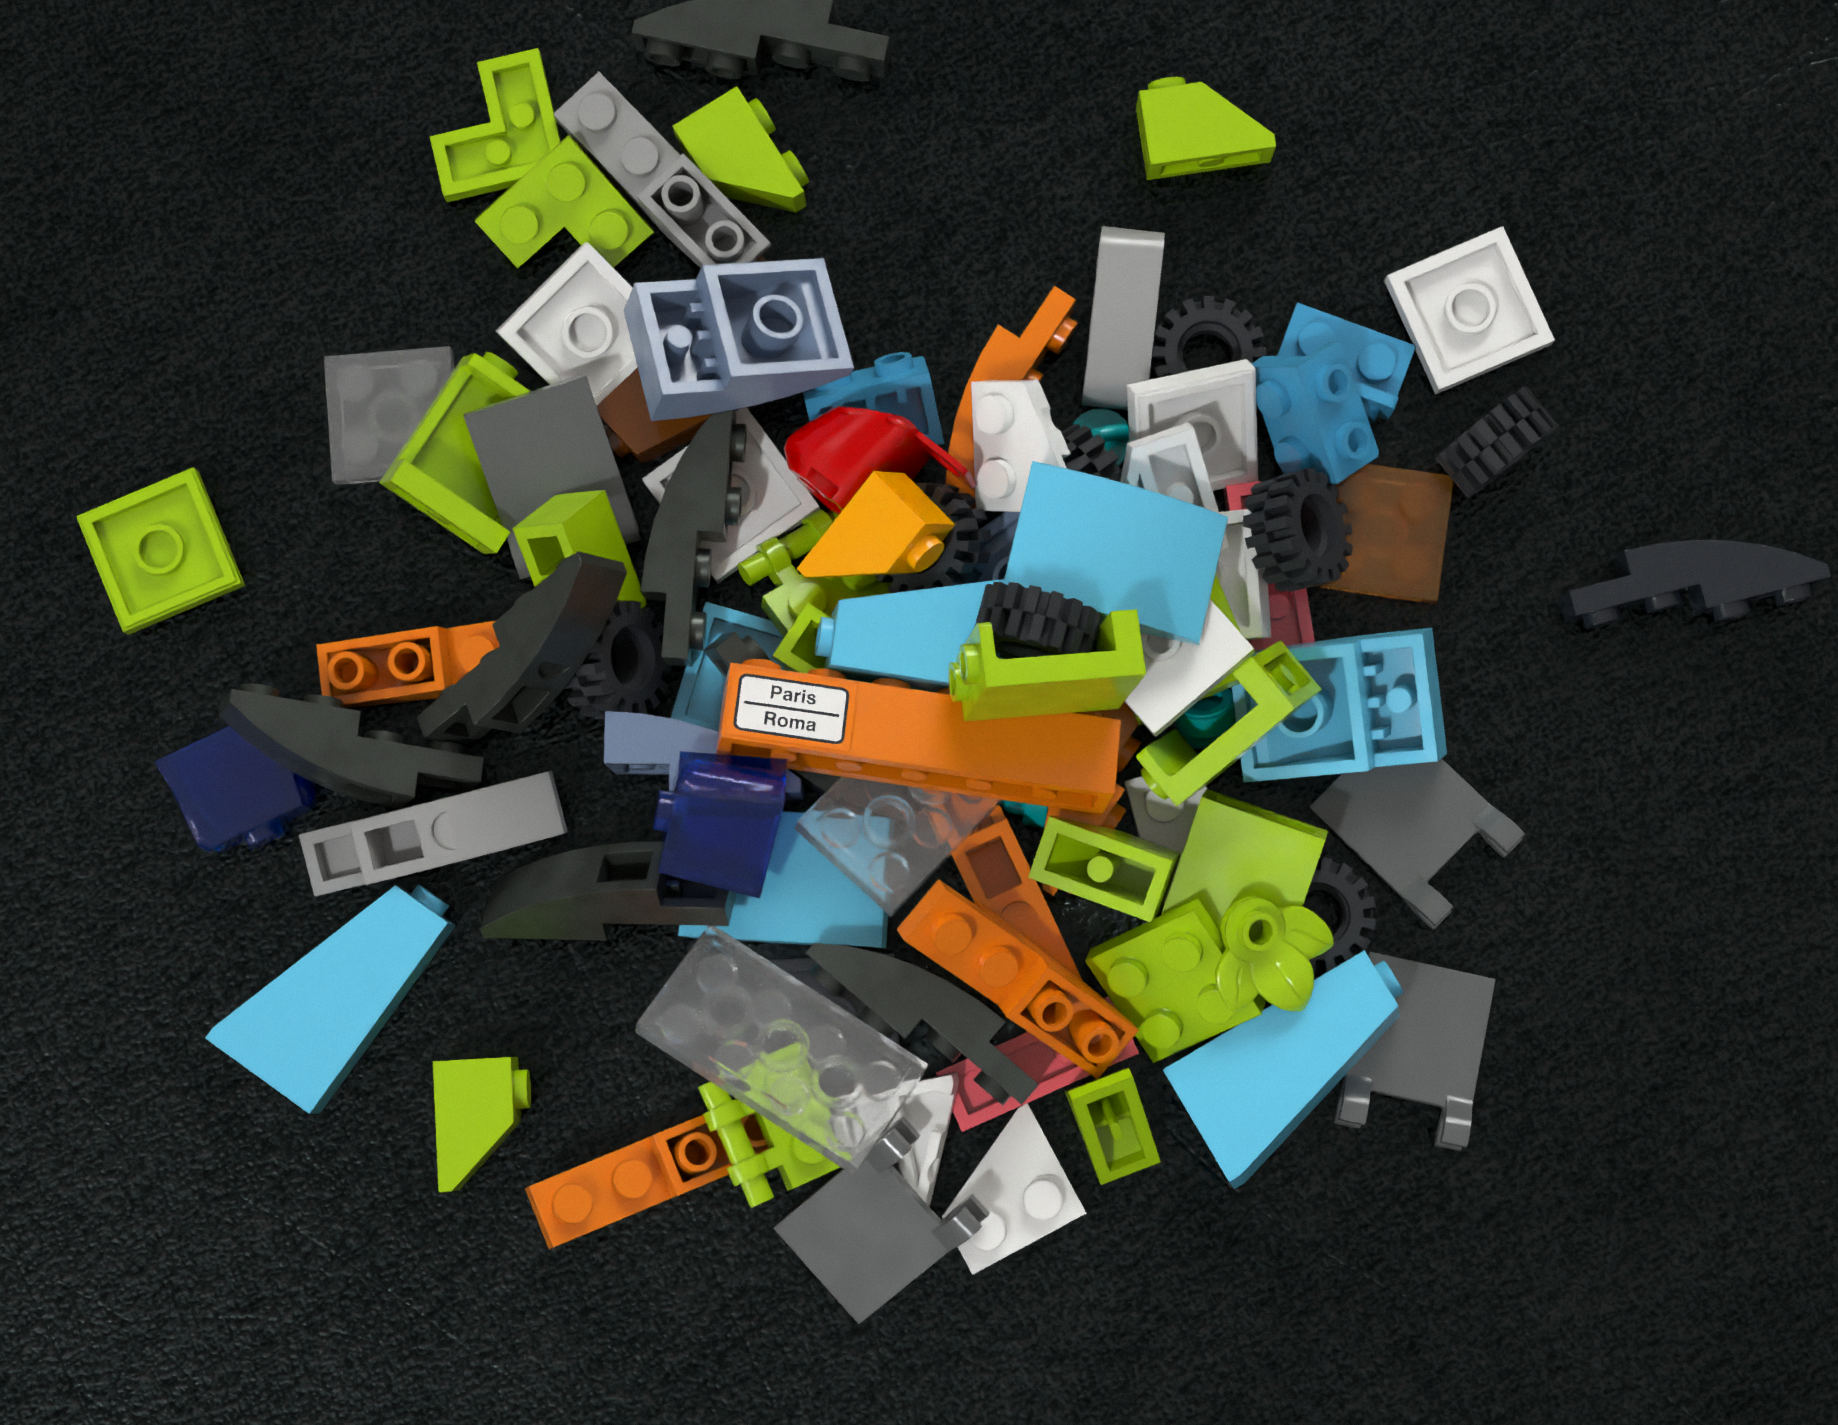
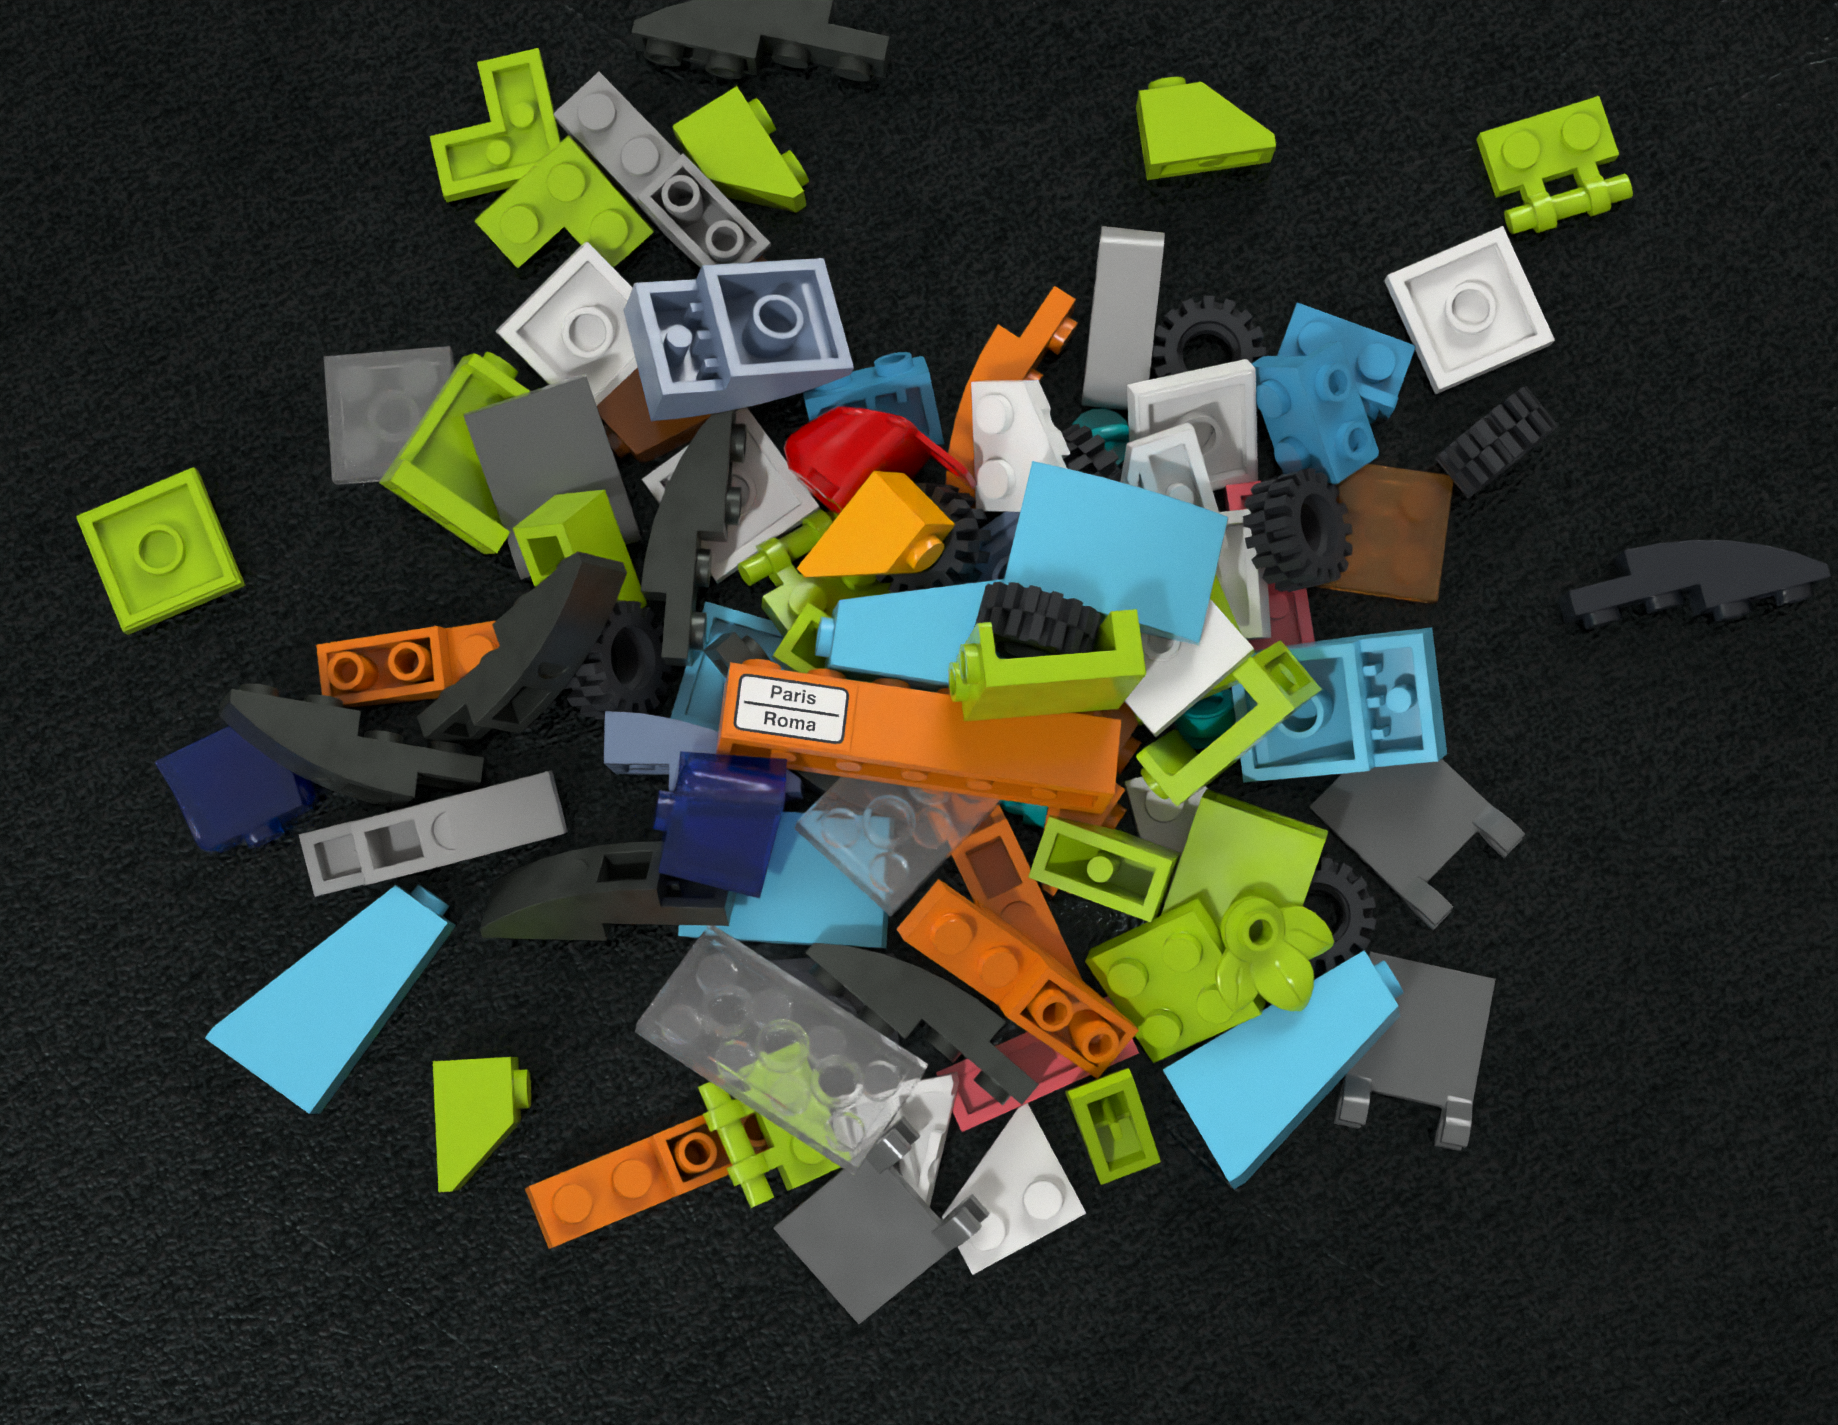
(1549, 148): none -> lime plate

